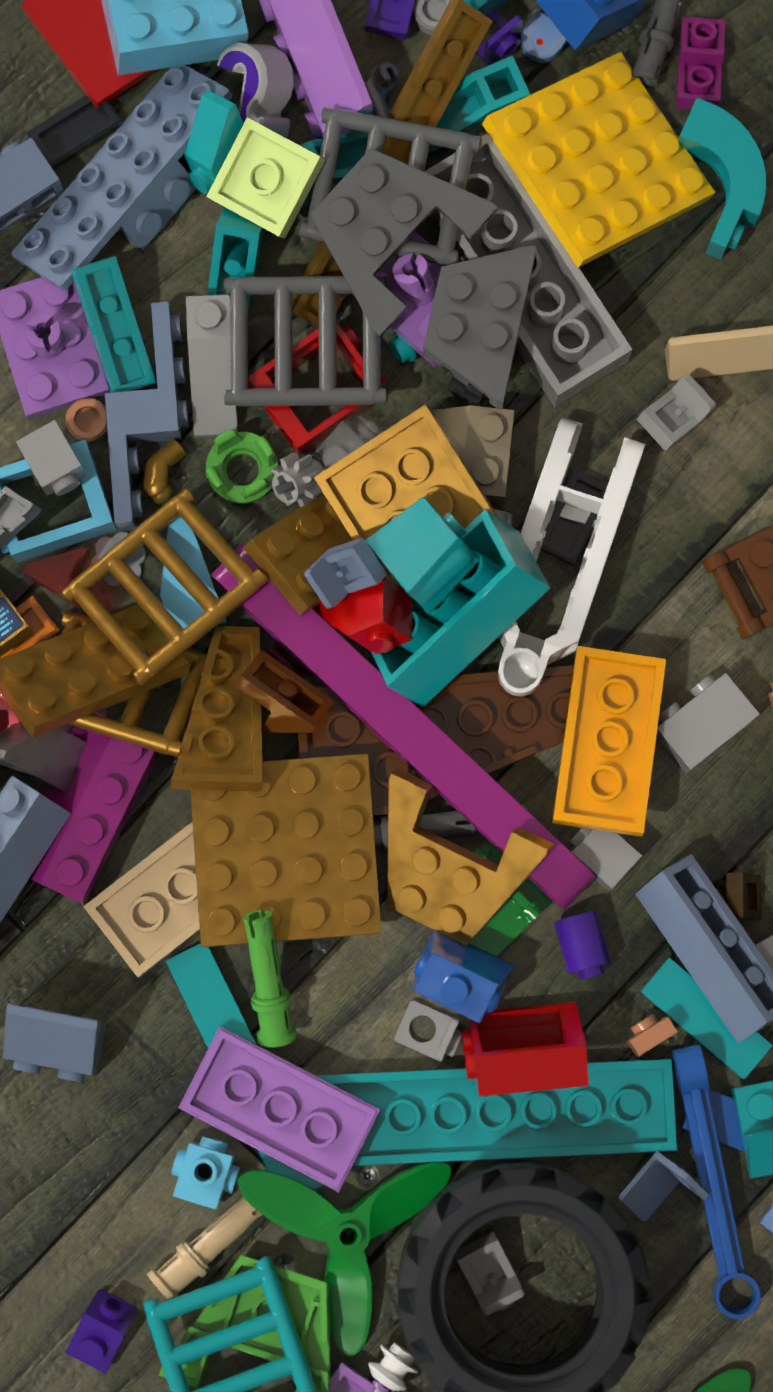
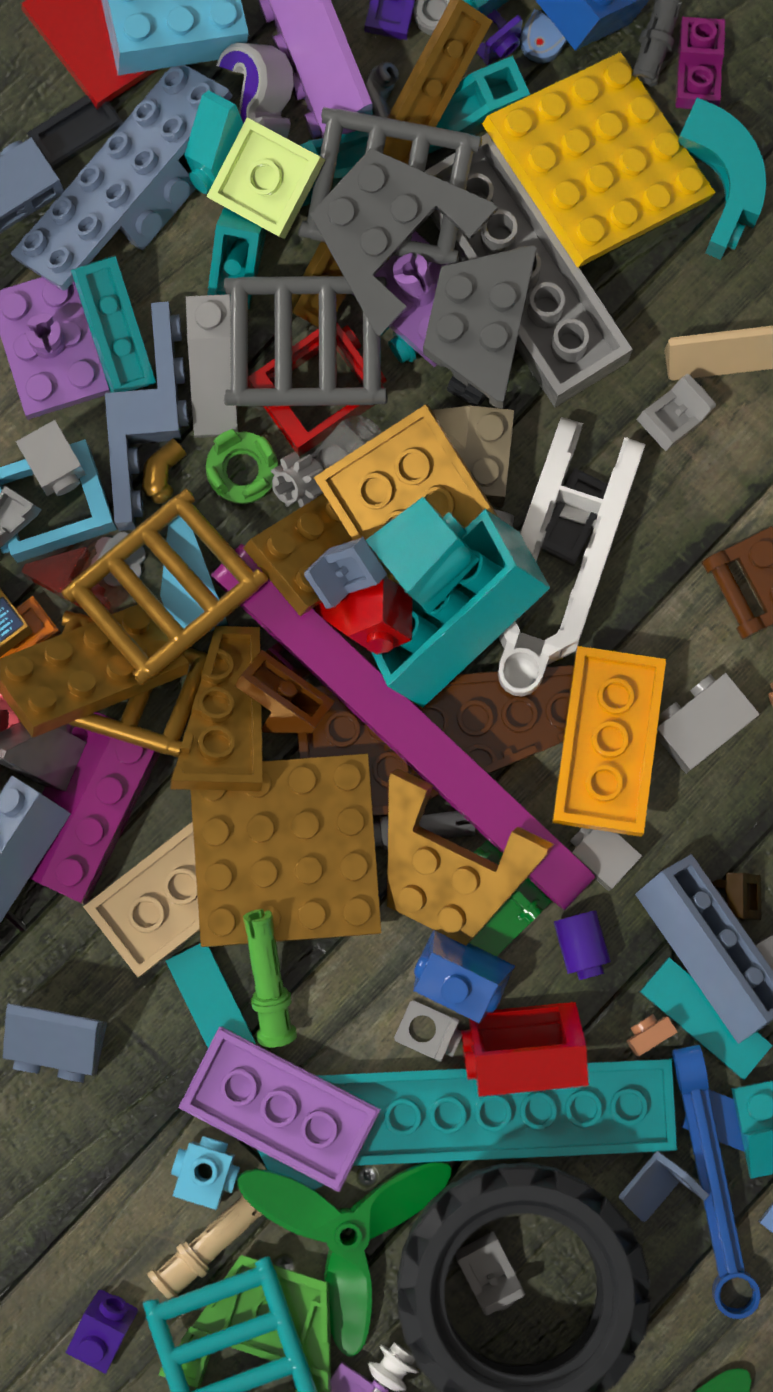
(87, 420): nougat tile -> none

